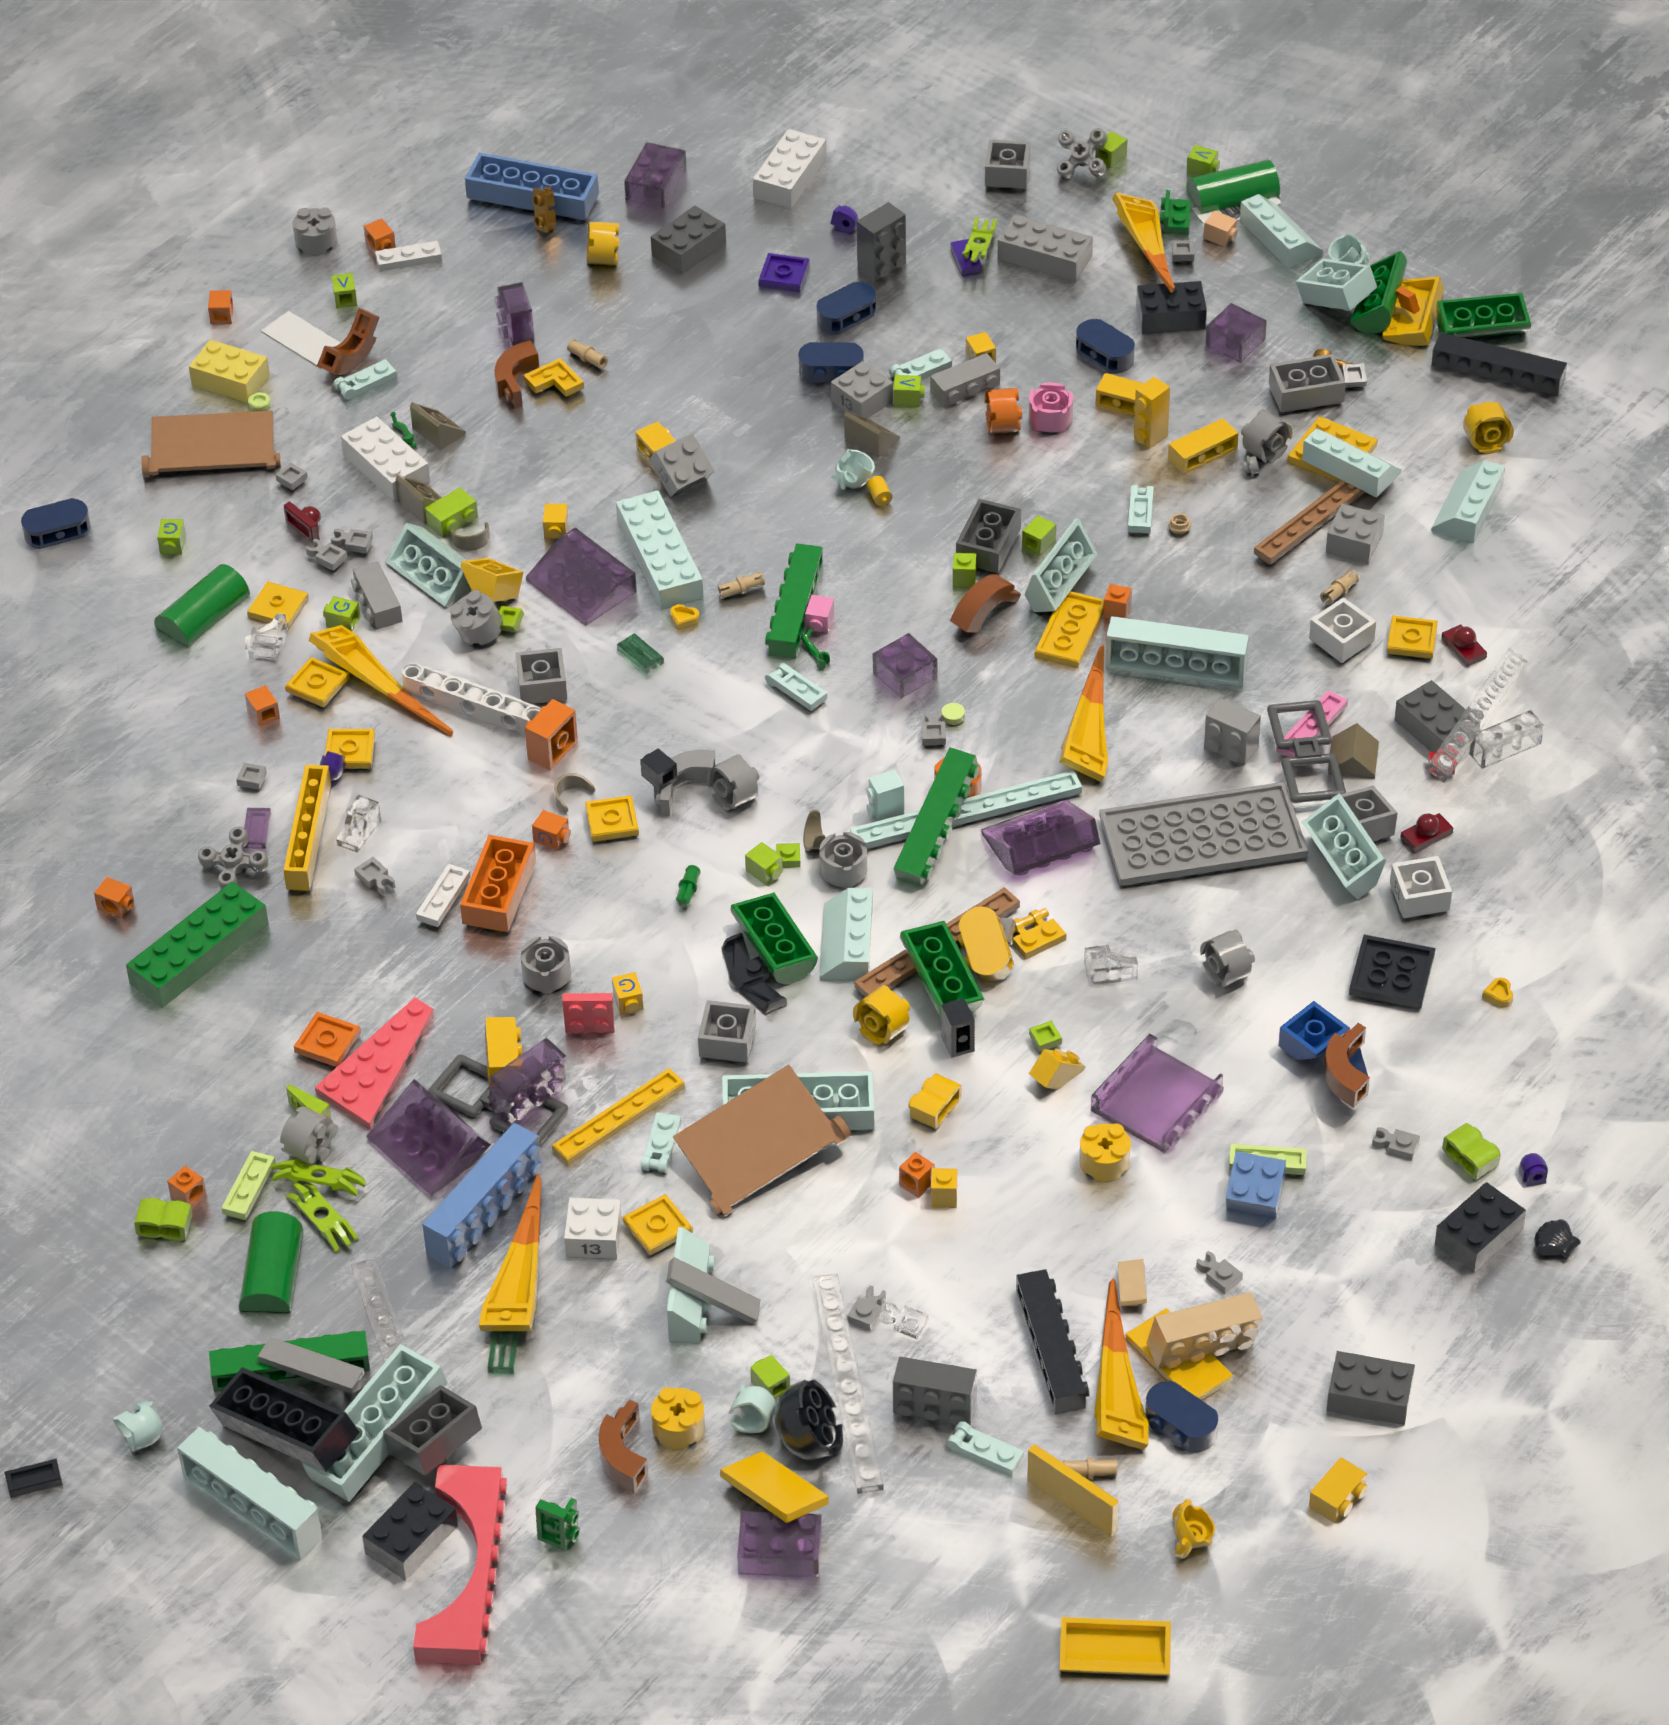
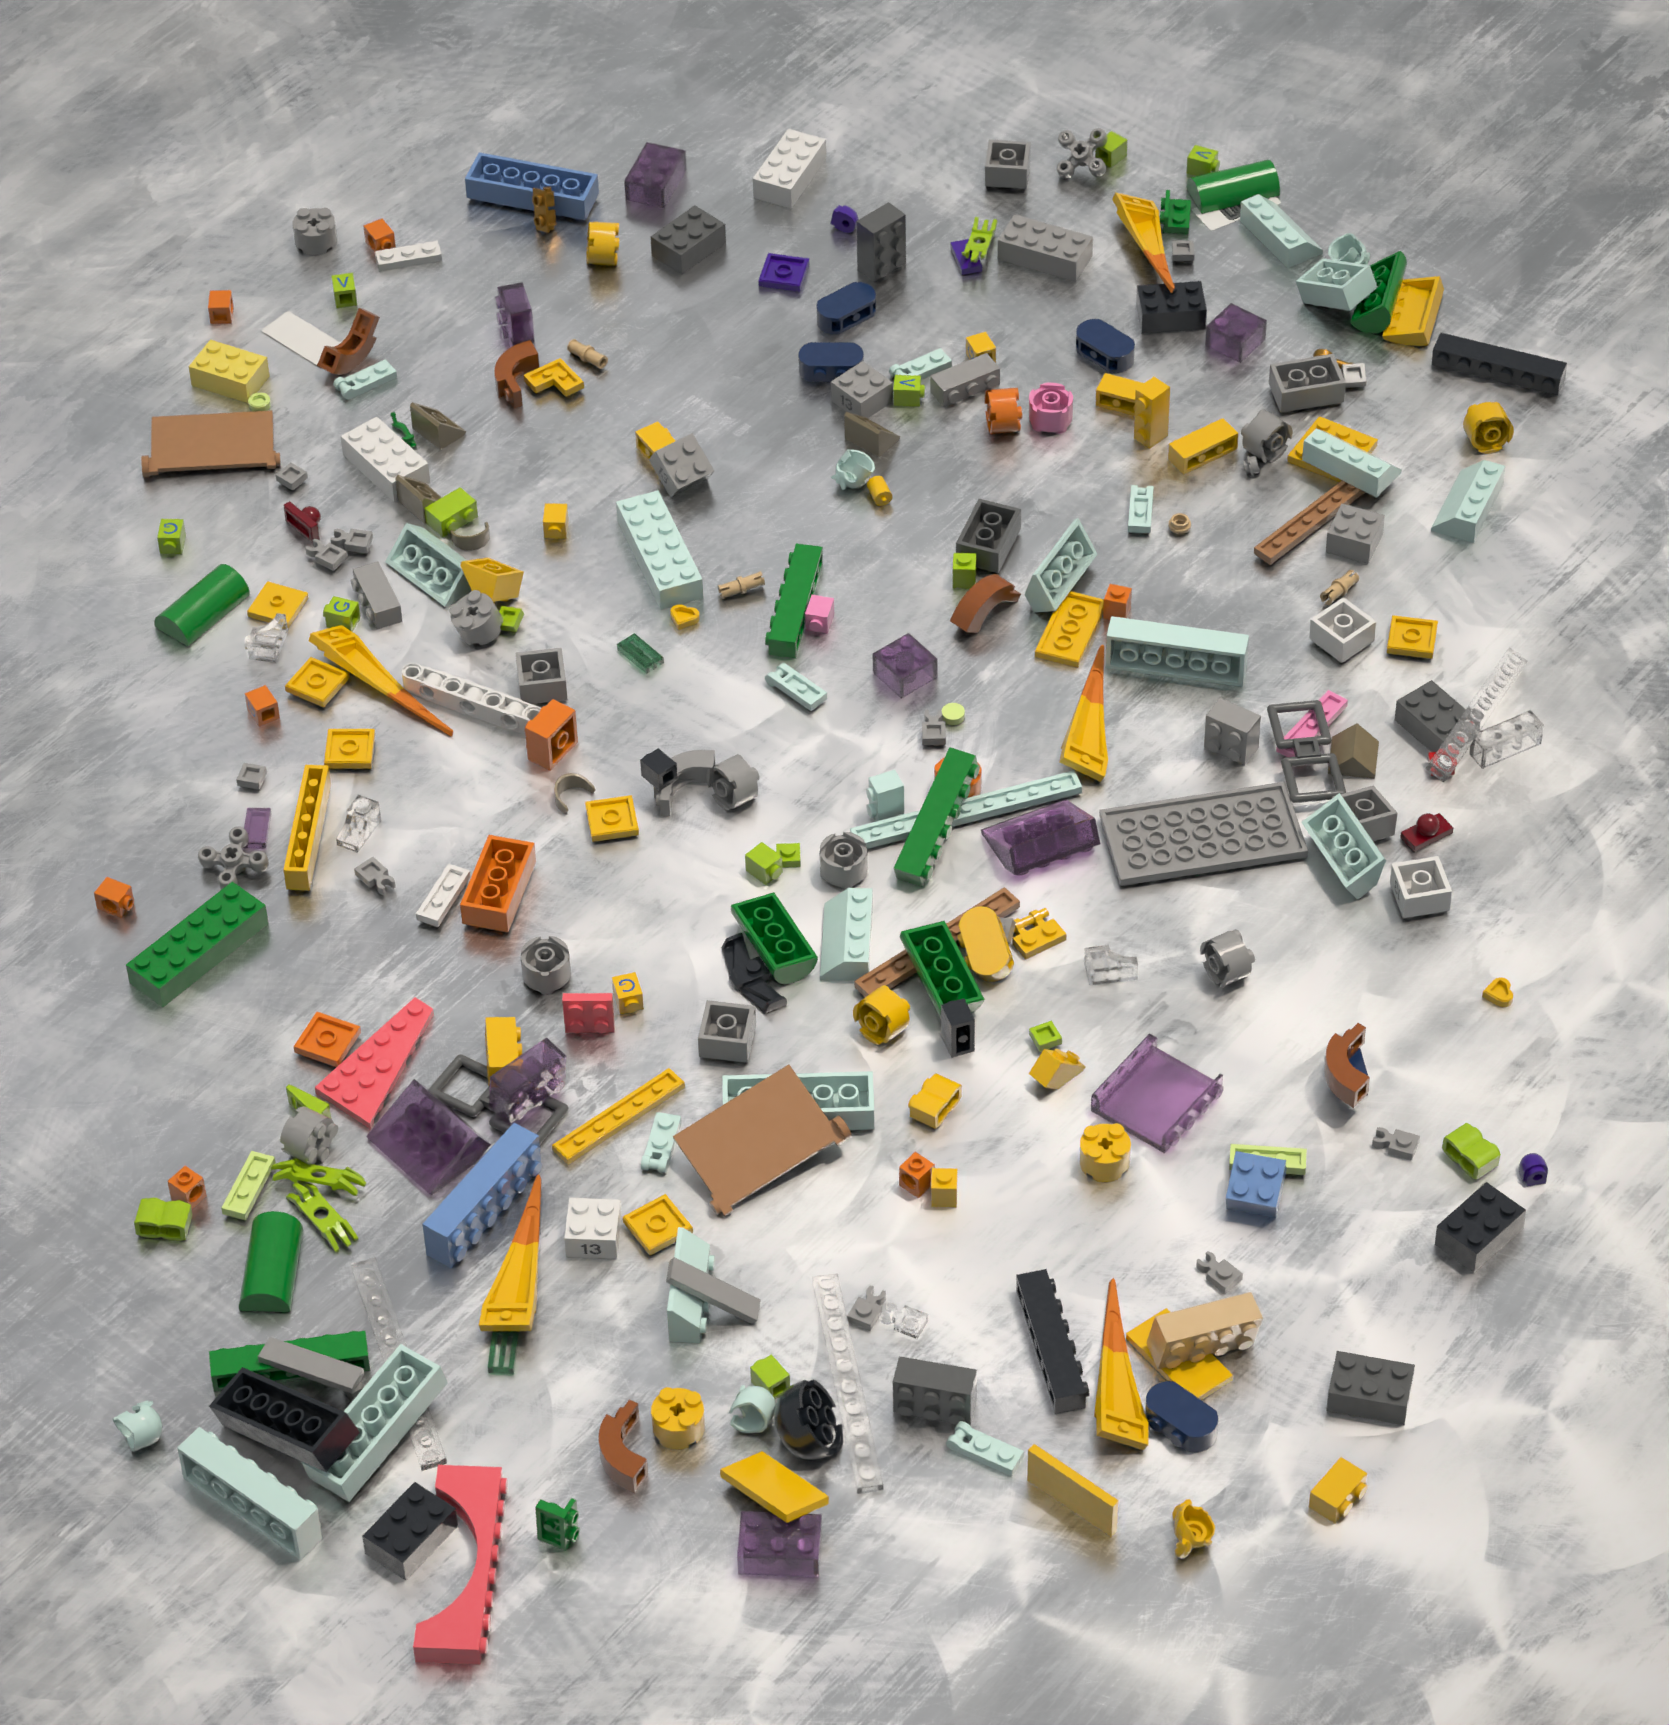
(33, 1478): black tile -> none
(55, 523): dark blue brick -> none
(336, 764): dark purple piece -> none
(432, 1430): dark grey brick -> none
(551, 830): orange brick -> none
(582, 577): clear purple slope -> none
(688, 885): green axle -> none
(813, 831): dark tan helmet -> none
(821, 657): green piece -> none
(1039, 535): lime brick -> none
(1093, 1467): tan pin -> none
(1115, 1646): yellow slope -> none
(1132, 1282): tan slope -> none
(1220, 229): light nougat brick -> none
(1309, 1032): blue slope -> none
(1392, 971): black plate -> none
(1407, 300): orange tile -> none
(1464, 644): dark red tile -> none
(1483, 316): green brick -> none
(1555, 1239): black animal -> none

